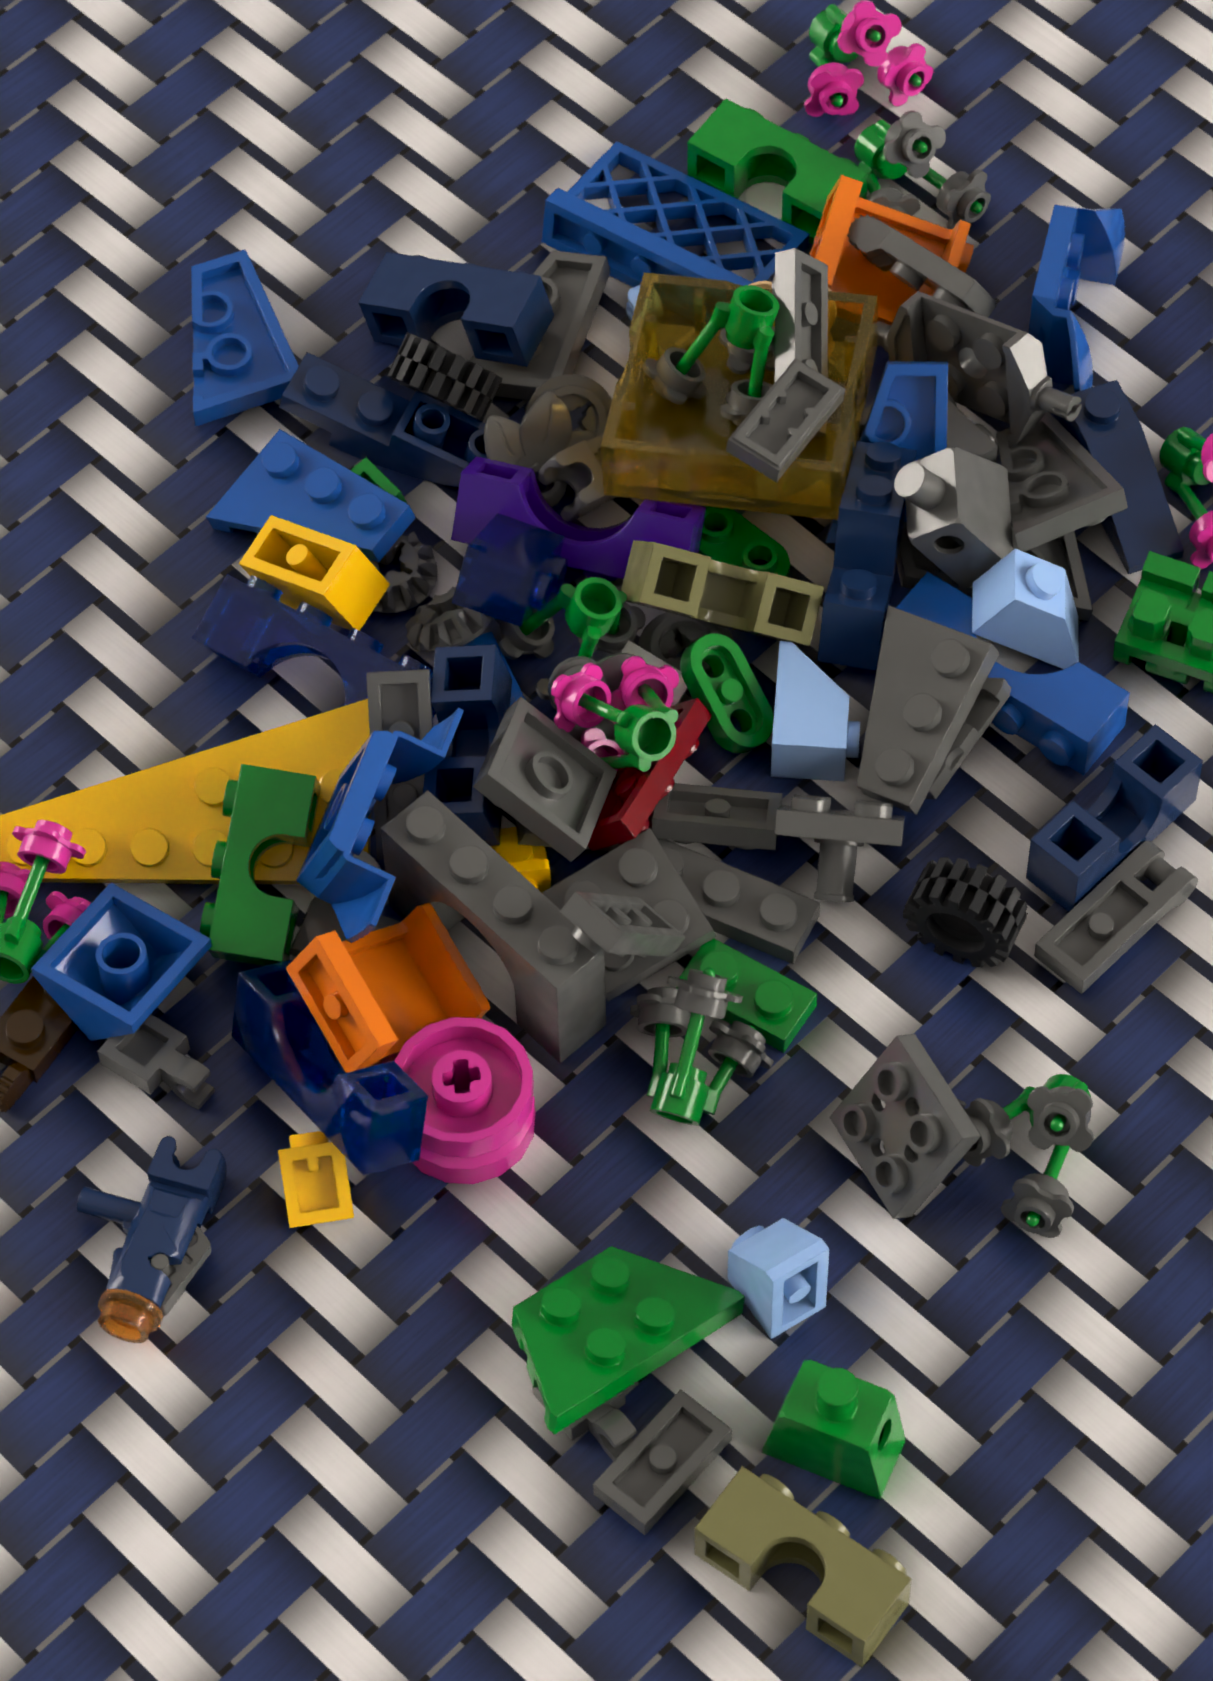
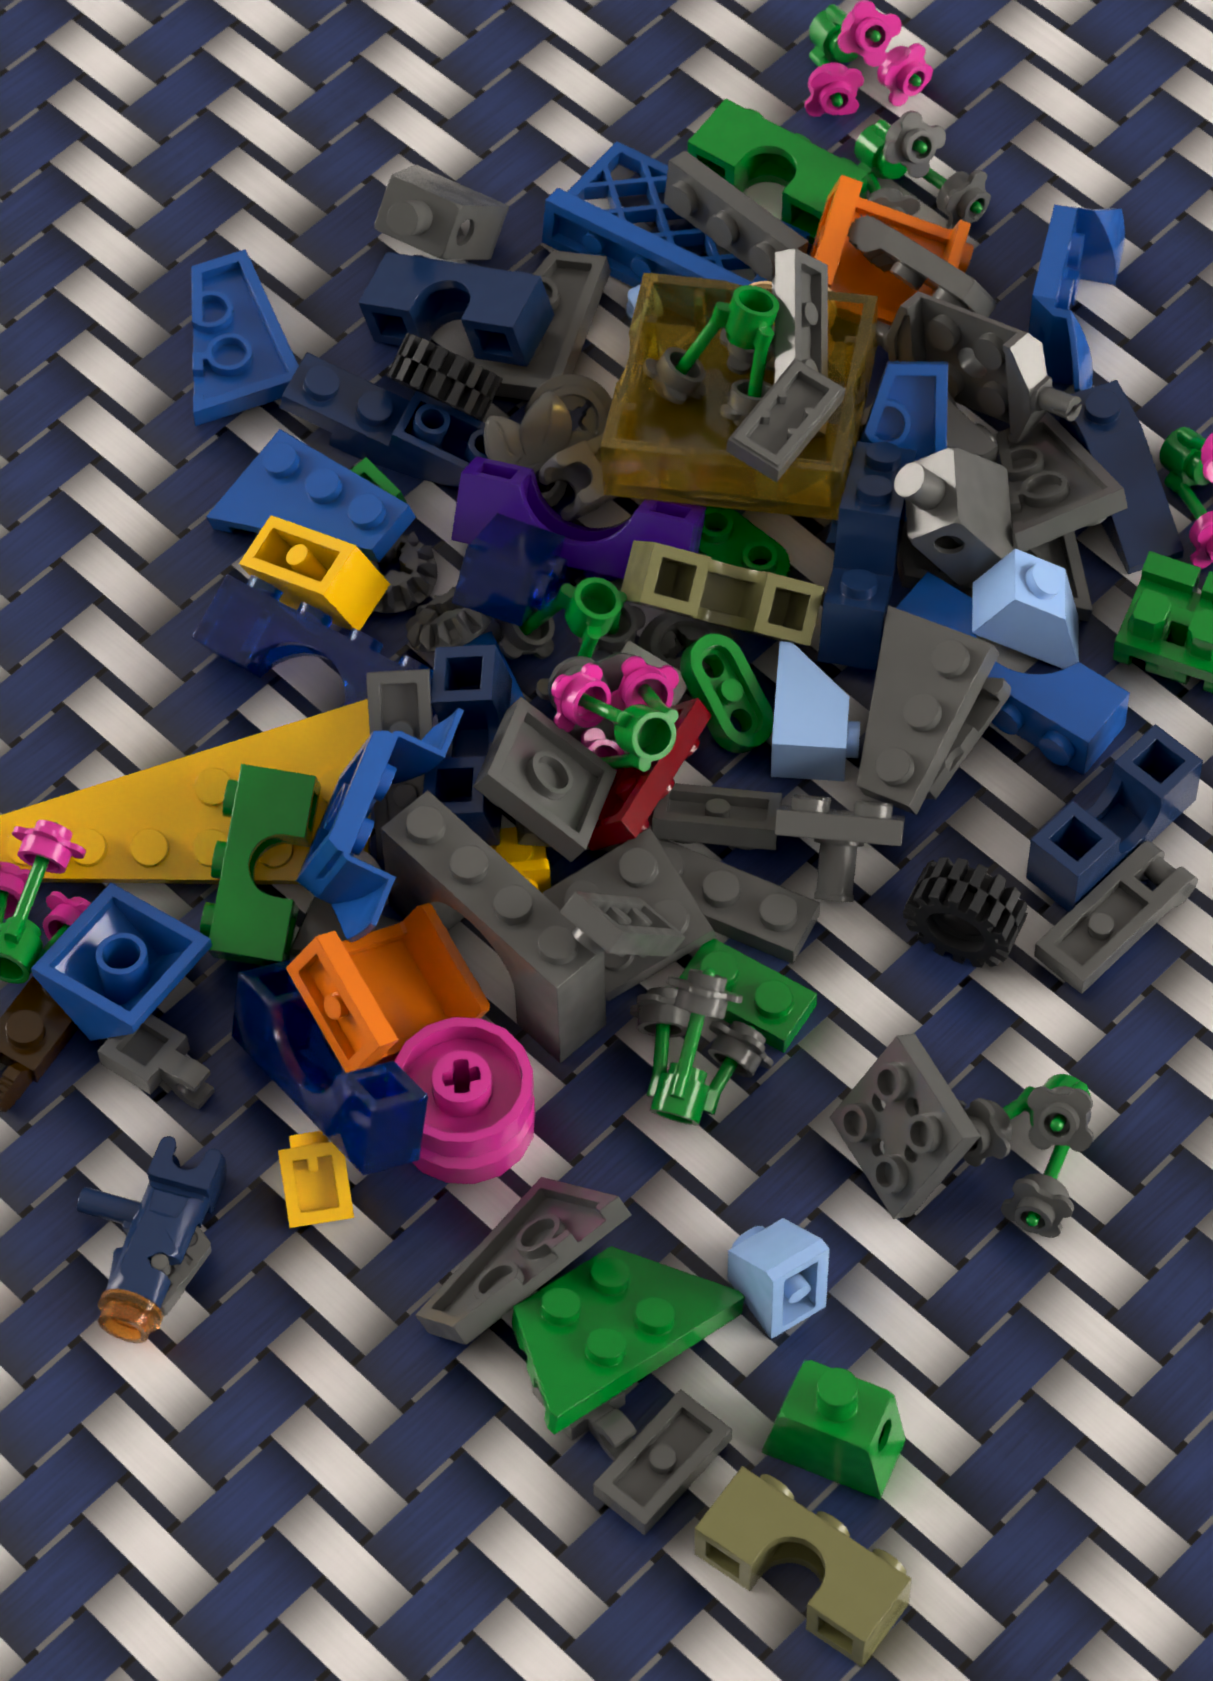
(429, 214): none -> dark grey torso
(519, 1255): none -> dark grey wing
(728, 215): none -> dark grey plate

